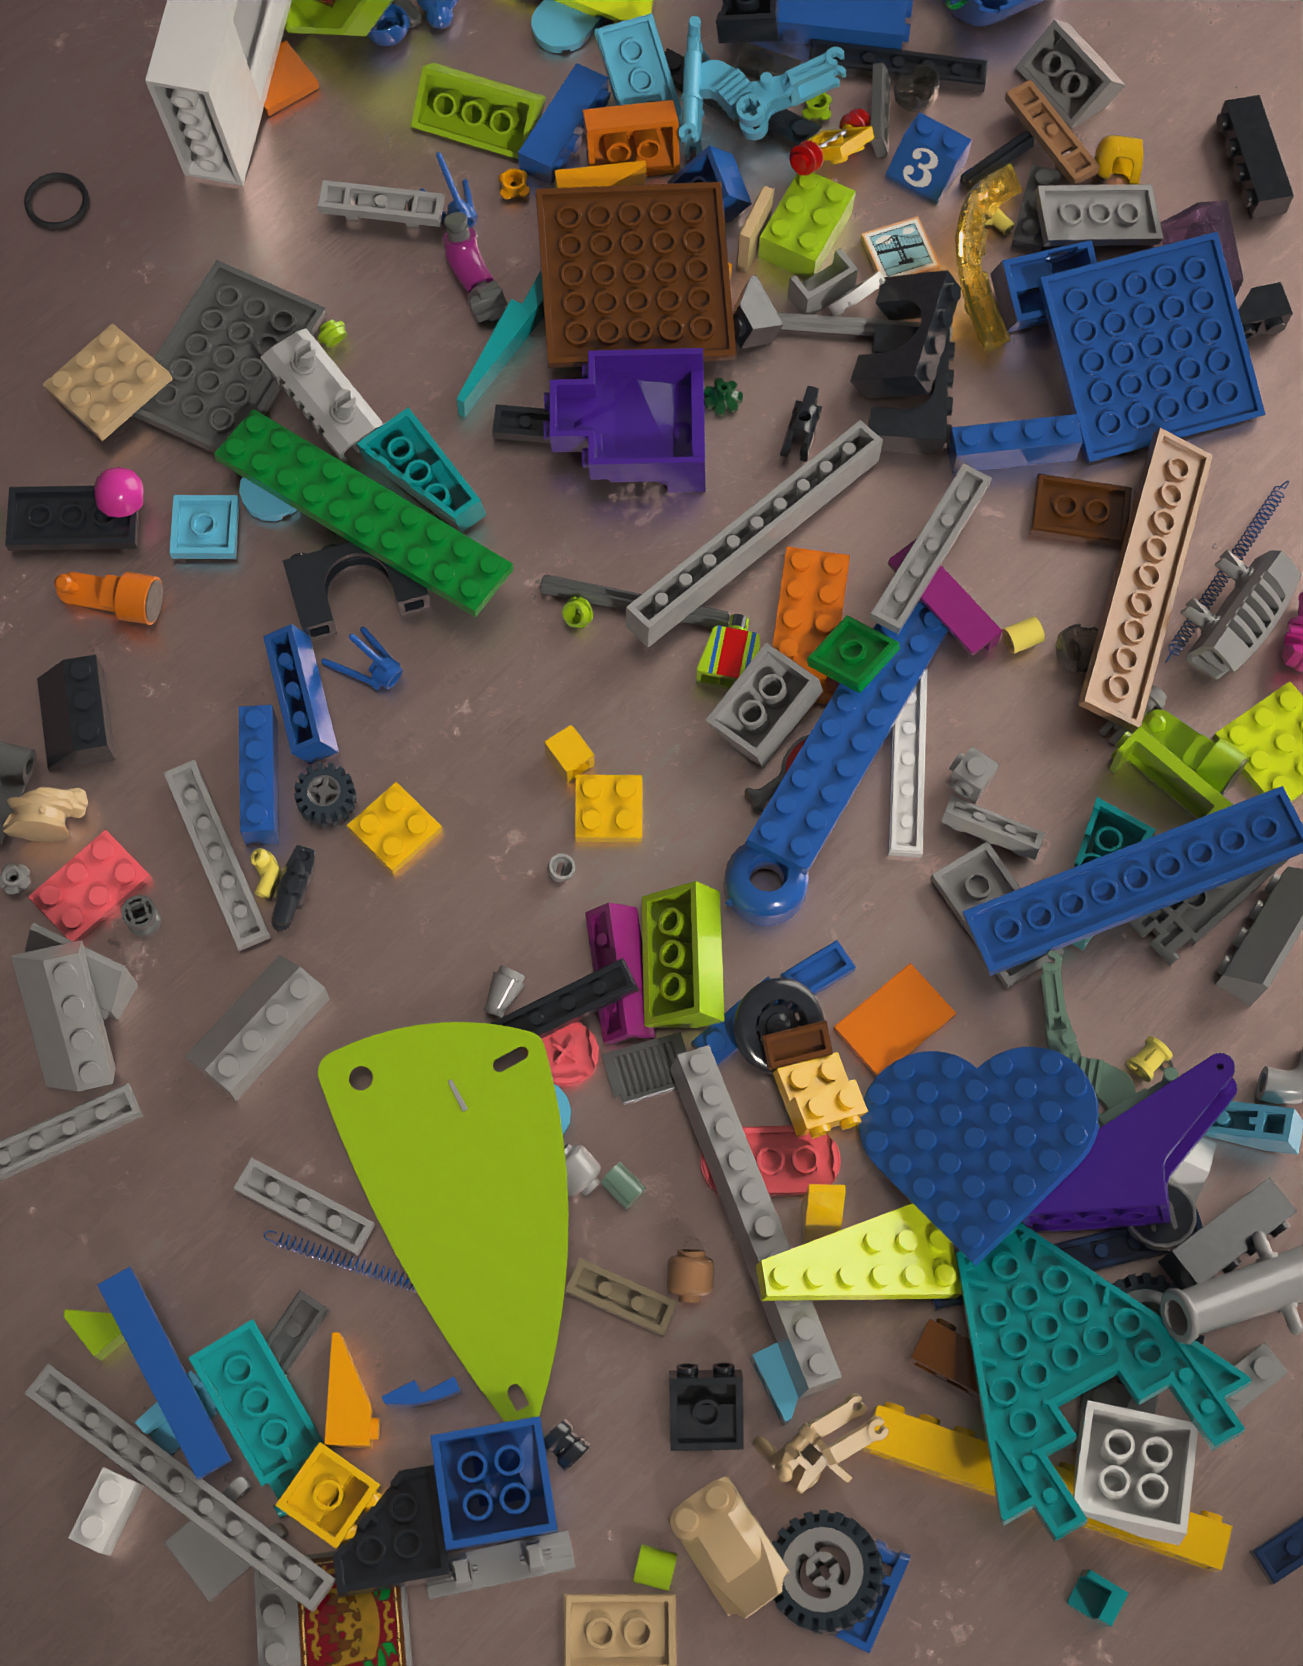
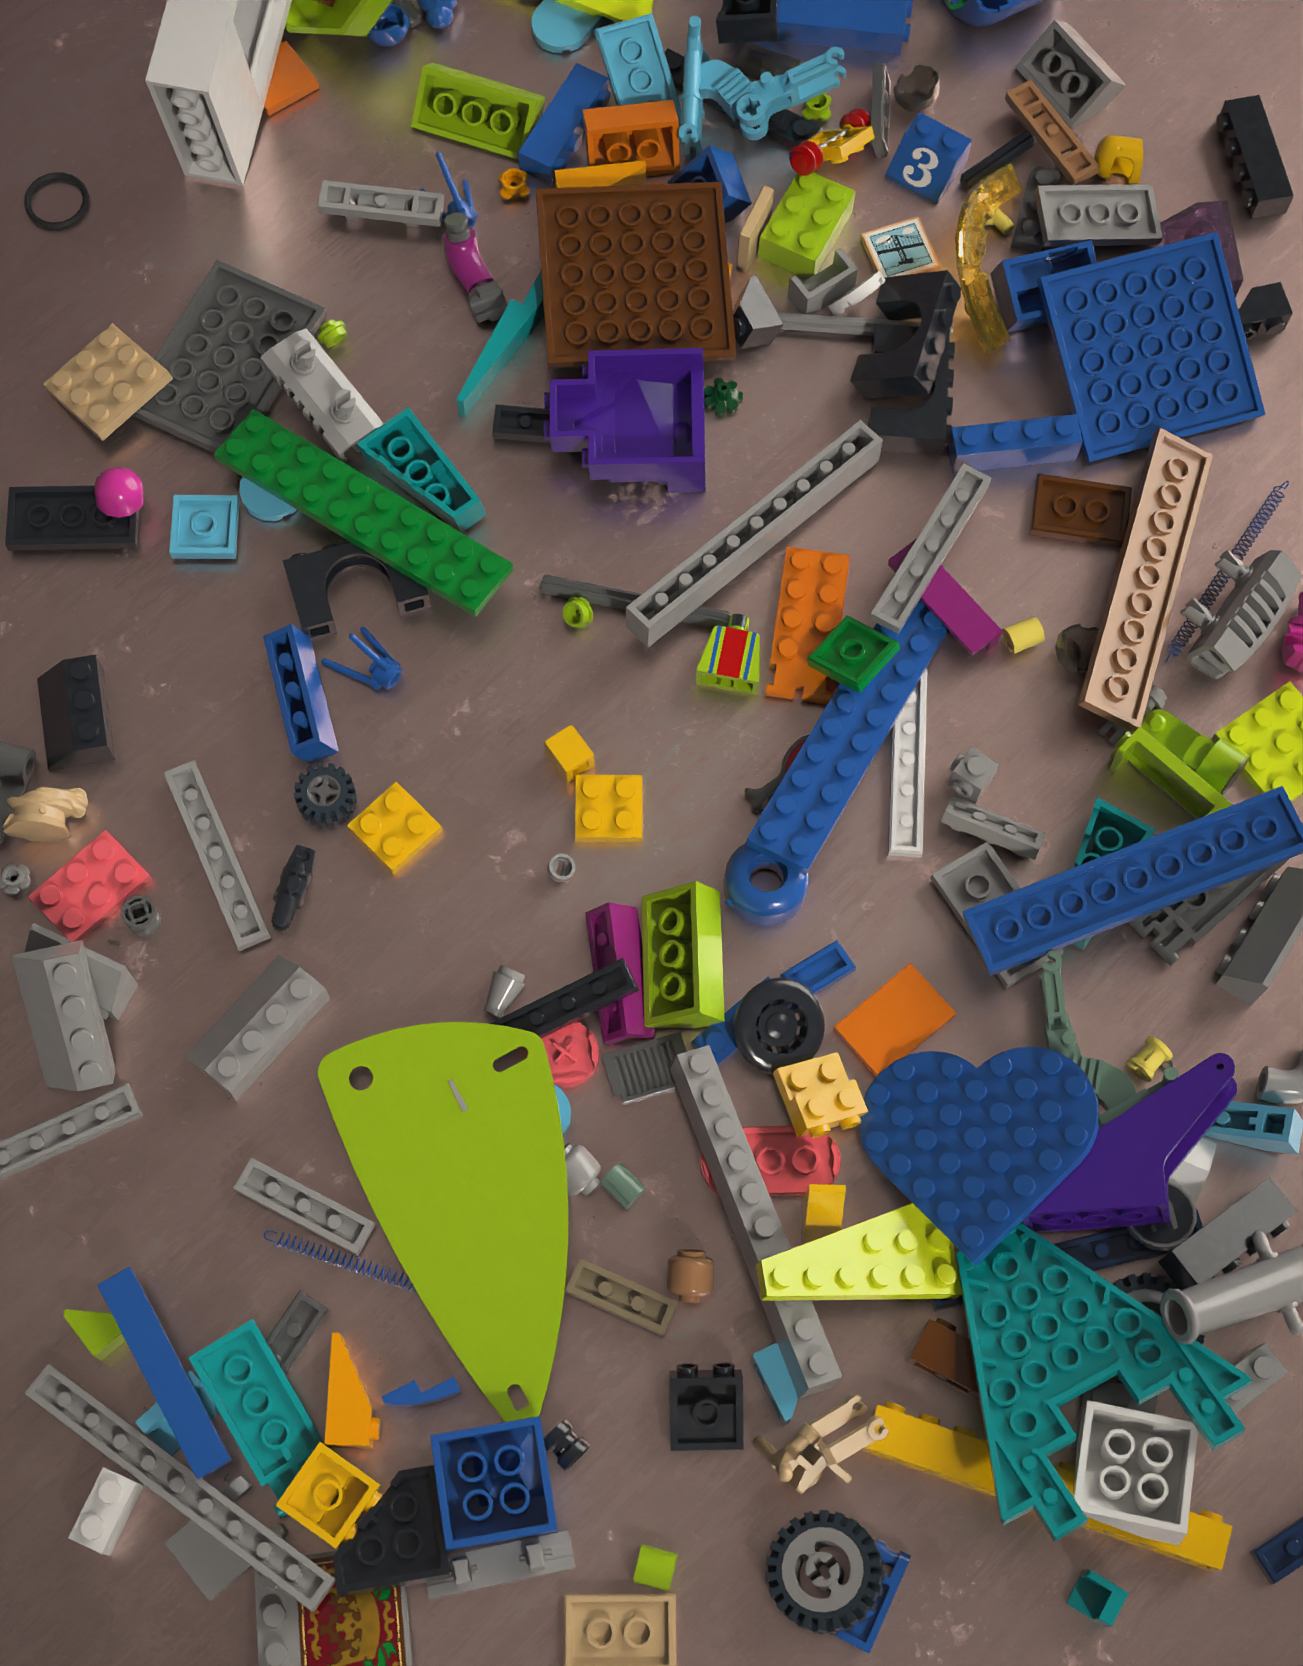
(131, 596): orange piece -> none
(258, 775): blue brick -> none
(268, 870): light yellow arm -> none
(729, 1548): tan slope -> none
(765, 704): light grey slope -> none
(797, 1045): reddish brown tile -> none
(803, 424): black hinge -> none
(952, 71): black tile -> none

